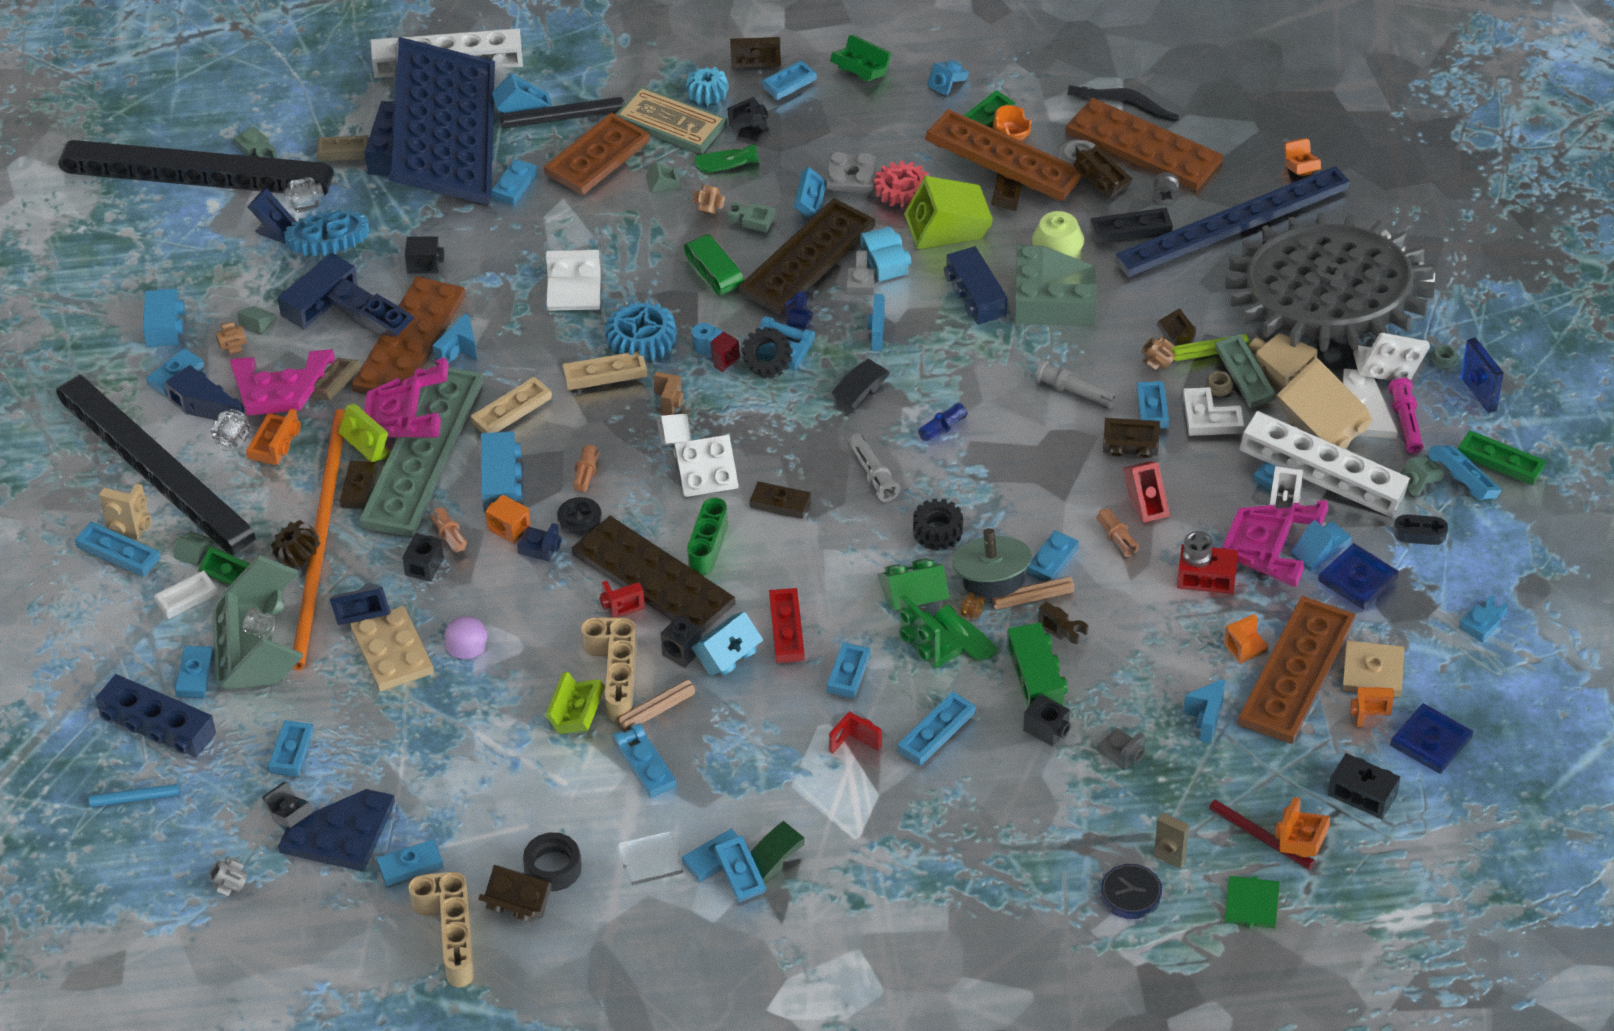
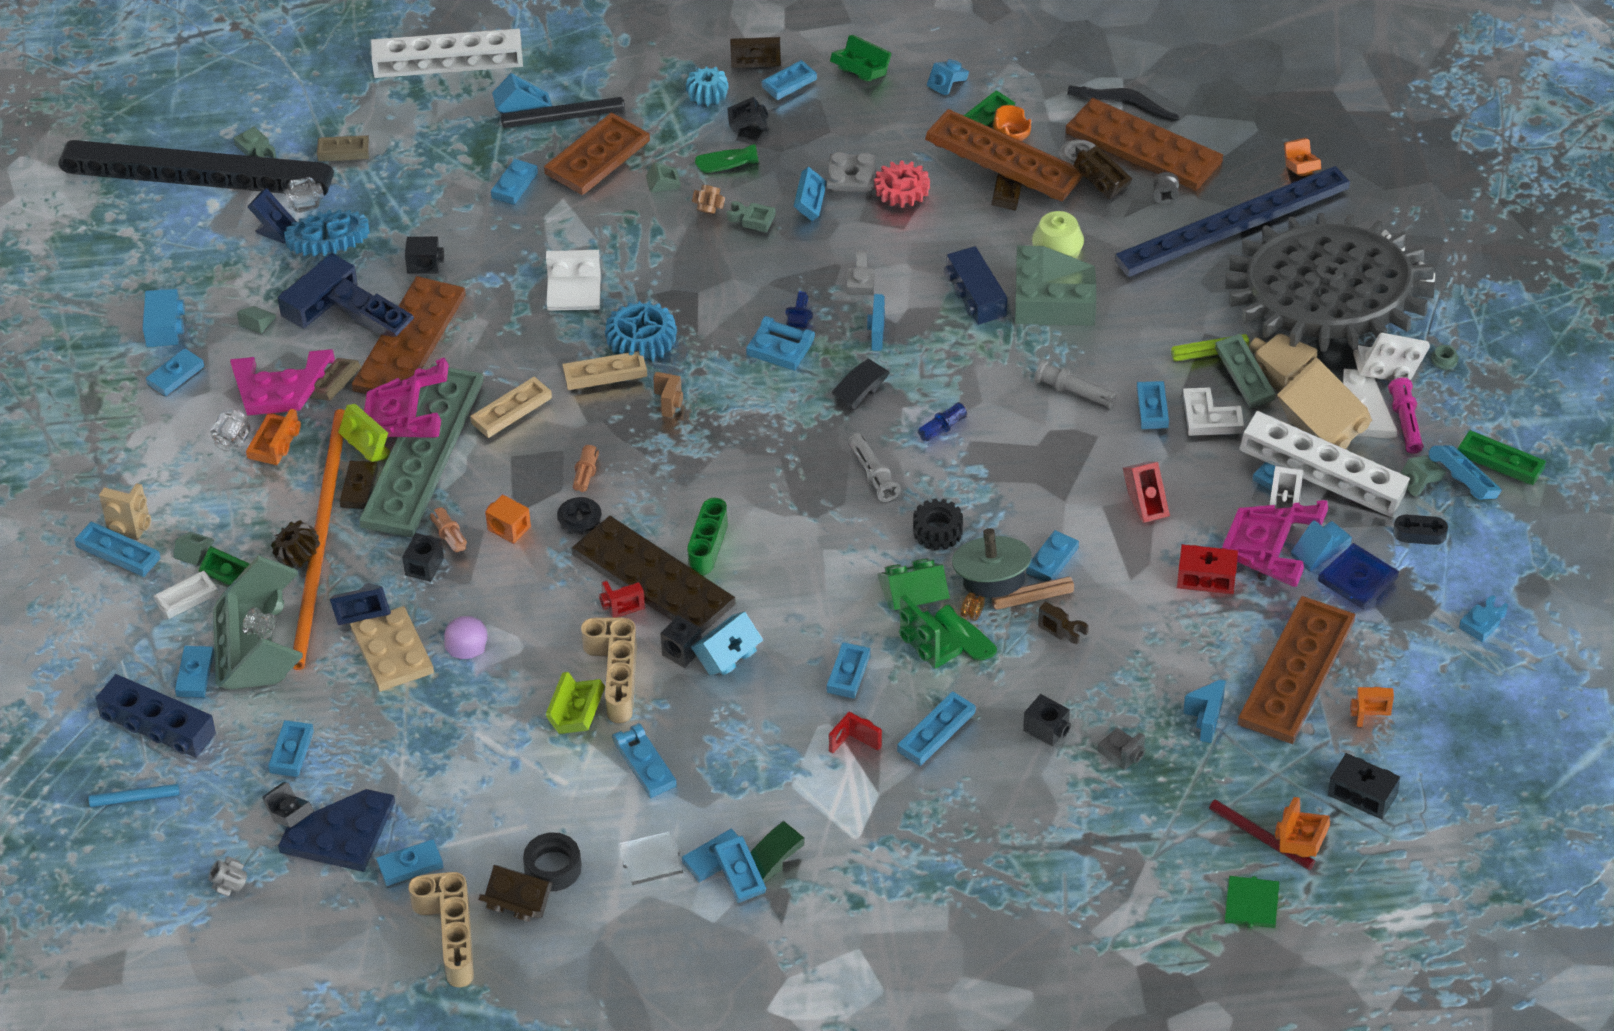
(156, 465): black beam -> none
(199, 396): dark blue slope -> none
(231, 338): medium nougat gear -> none
(379, 142): dark blue brick -> none
(442, 121): dark blue plate -> none
(455, 340): dark azure slope -> none
(500, 467): dark azure brick -> none
(540, 543): dark blue bracket -> none
(656, 705): medium nougat axle -> none
(672, 120): tile -> none
(674, 429): white slope -> none
(706, 466): white bracket -> none
(713, 264): green beam -> none
(715, 344): leg -> none
(754, 343): black tyre -> none
(780, 499): dark brown plate -> none
(786, 625): red plate -> none
(806, 256): dark brown plate -> none
(885, 253): medium azure brick -> none
(947, 213): lime slope -> none
(1035, 664): green brick -> none
(1117, 532): nougat axle -> none
(1131, 225): black plate -> none
(1131, 437): dark brown bracket -> none
(1131, 891): black tile -> none
(1158, 353): medium nougat gear -> none
(1171, 840): dark tan plate -> none
(1177, 328): dark brown plate -> none
(1197, 549): flat silver wheel -> none
(1219, 383): dark tan plate -> none
(1243, 639): orange panel -> none
(1373, 666): tan plate -> none
(1431, 738): clear blue plate -> none
(1482, 375): clear blue plate -> none

